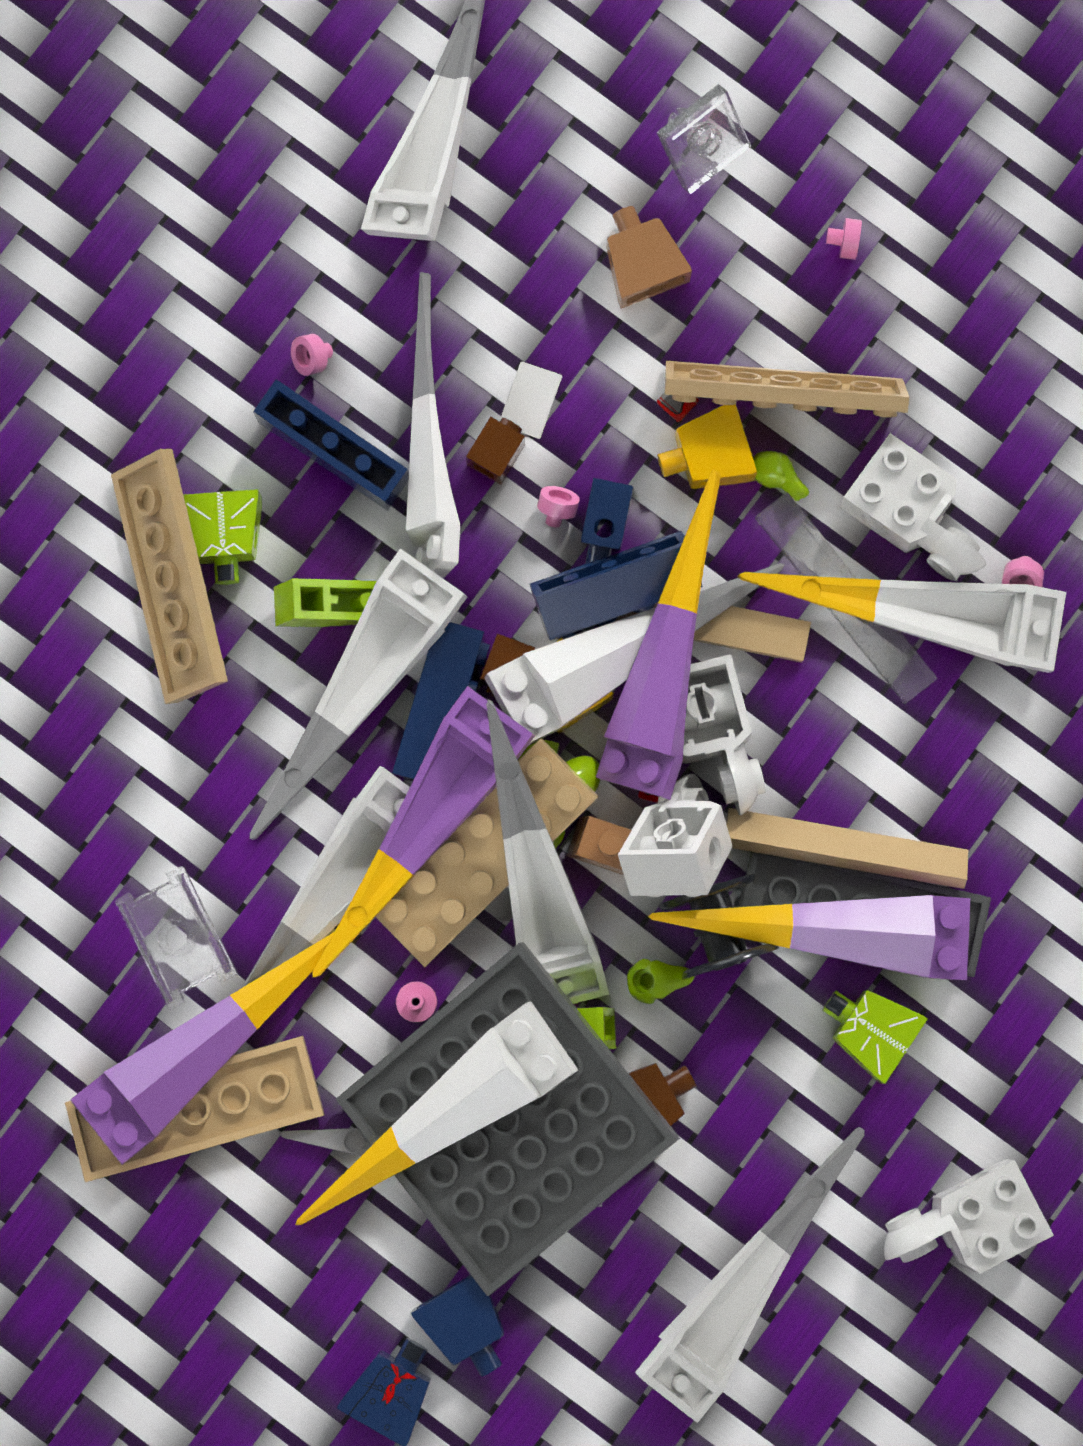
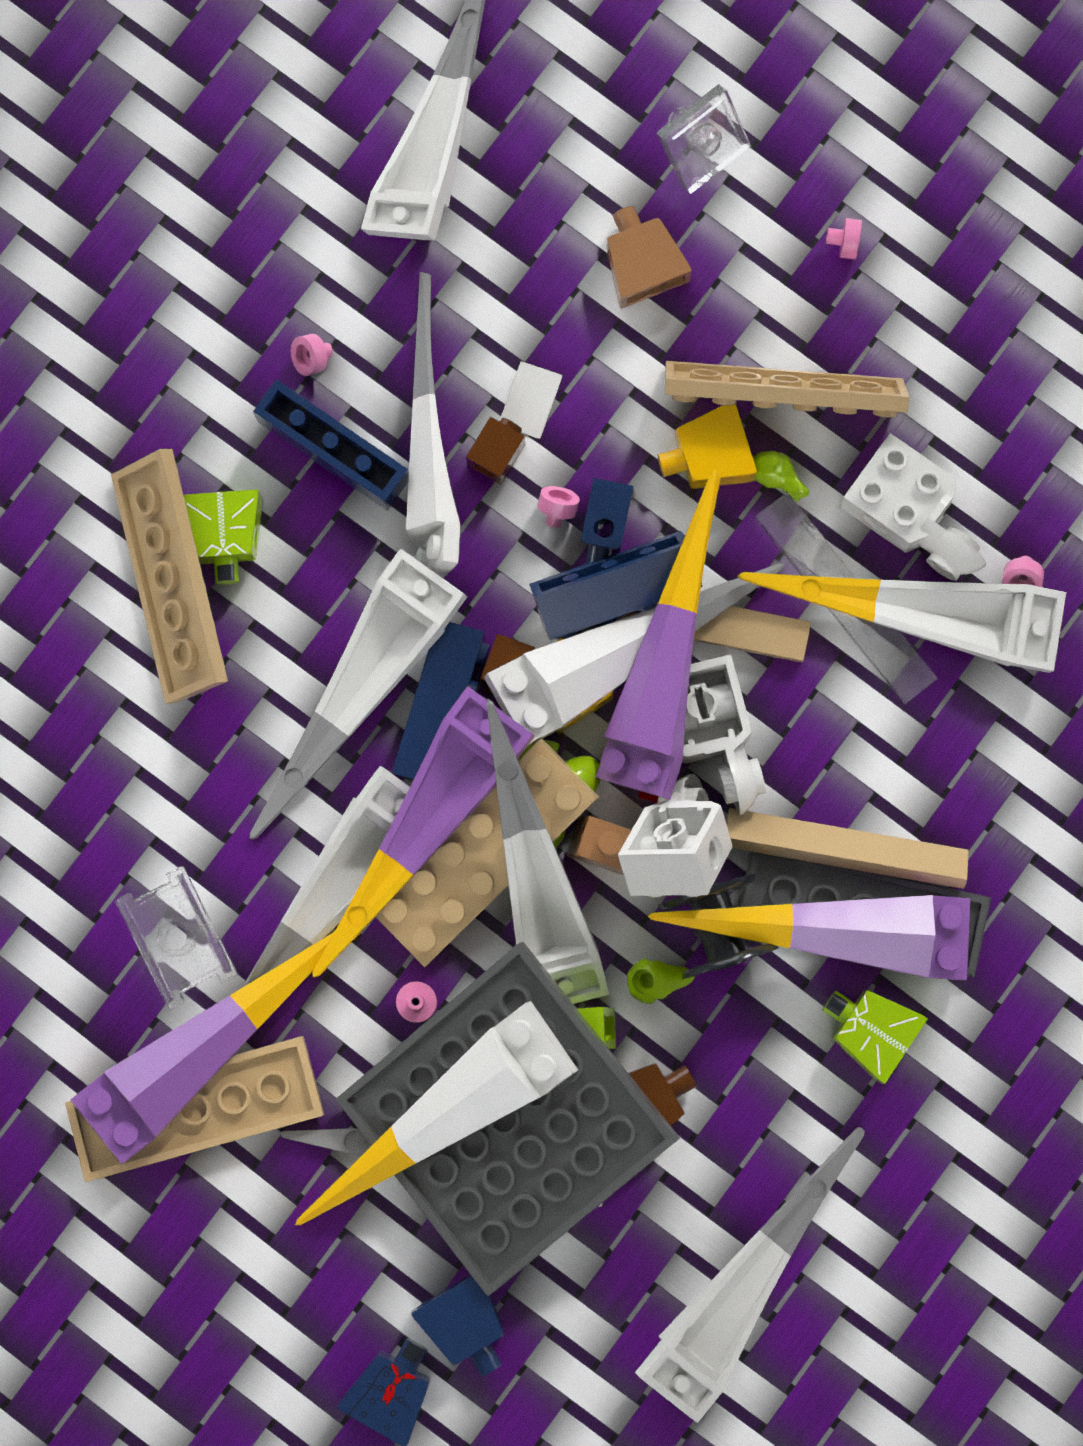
(320, 602): lime slope -> none
(675, 409): sticker -> none
(979, 1219): white brick -> none

